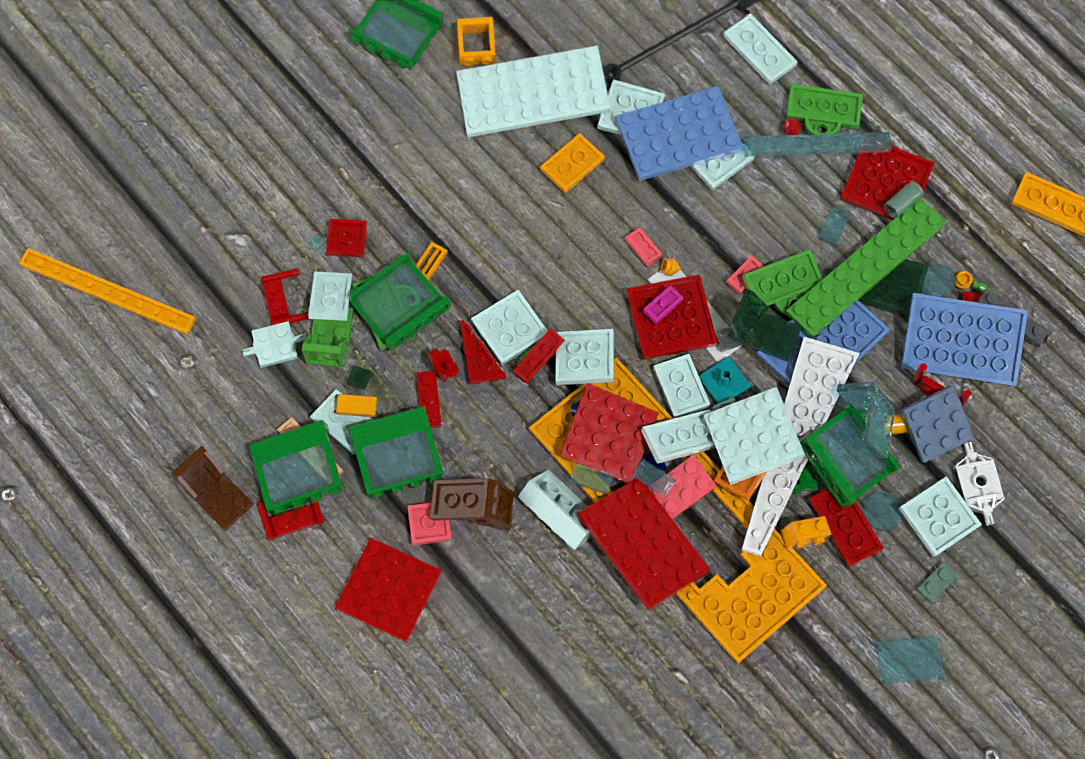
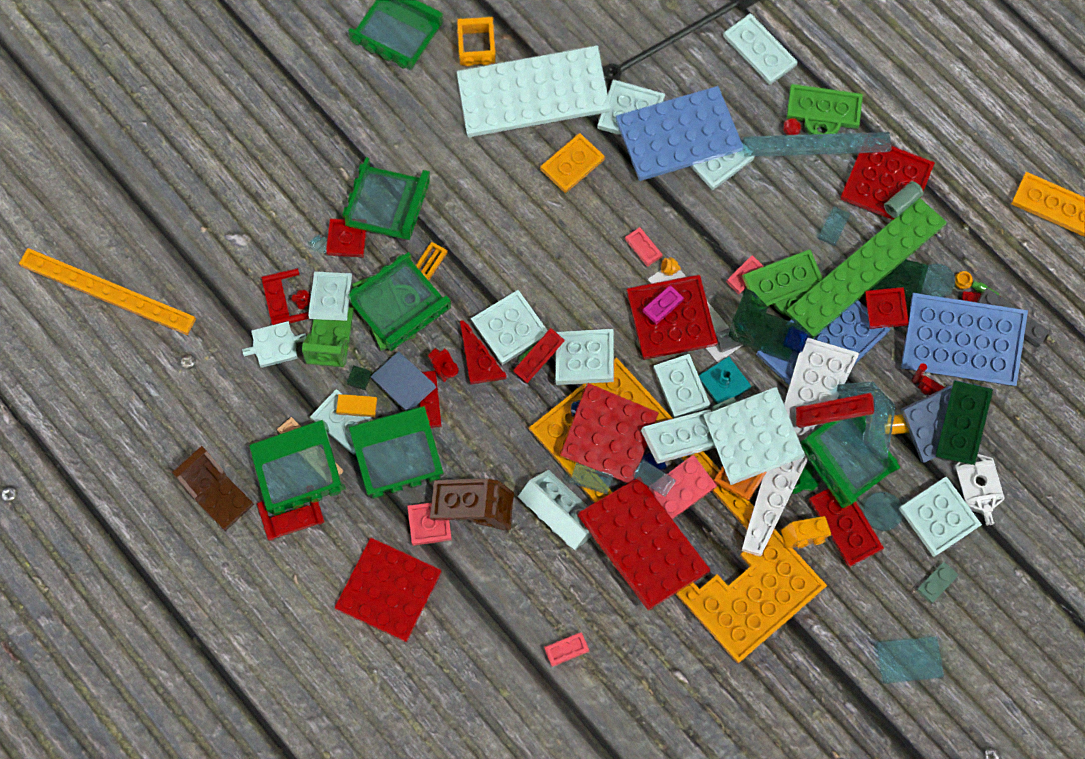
(301, 294): none -> red plate
(386, 201): none -> clear light blue panel
(403, 381): none -> sand blue tile
(566, 649): none -> coral plate
(795, 339): none -> clear blue plate
(835, 410): none -> red plate
(886, 308): none -> red plate
(964, 422): none -> dark green plate

